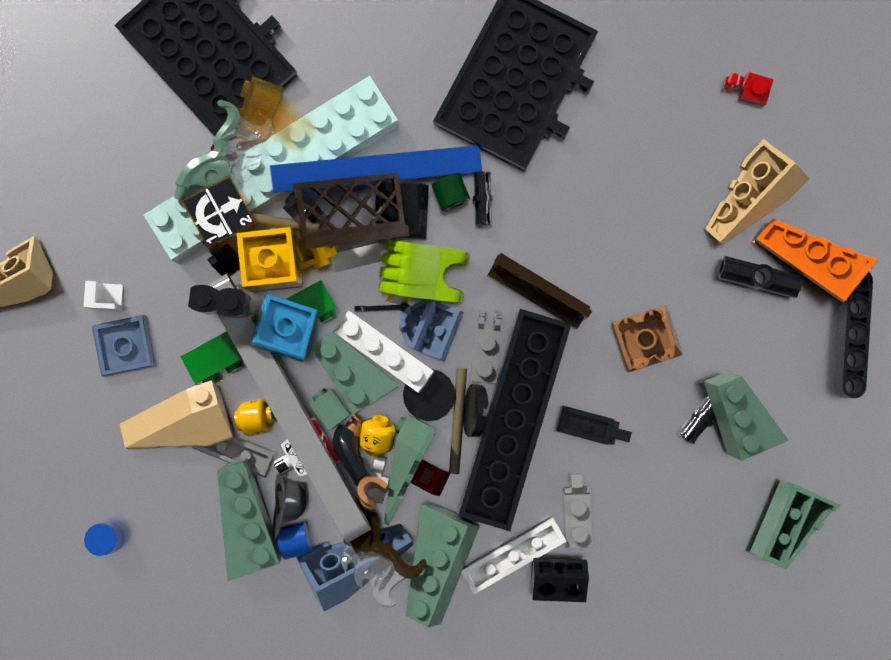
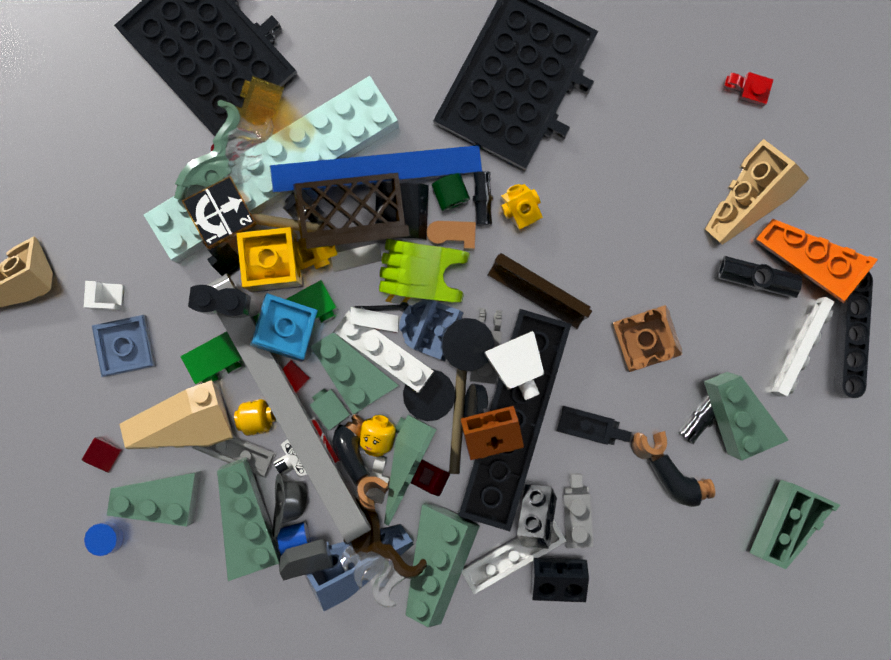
(101, 454): none -> dark red slope
(159, 500): none -> sand green wedge
(295, 375): none -> red tile
(305, 559): none -> dark grey piece
(374, 319): none -> white sticker
(452, 232): none -> medium nougat leg
(465, 344): none -> black tile
(492, 433): none -> dark orange brick
(518, 364): none -> white torso
(521, 205): none -> yellow brick
(537, 516): none -> black brick
(679, 487): none -> piece
(808, 337): none -> white plate

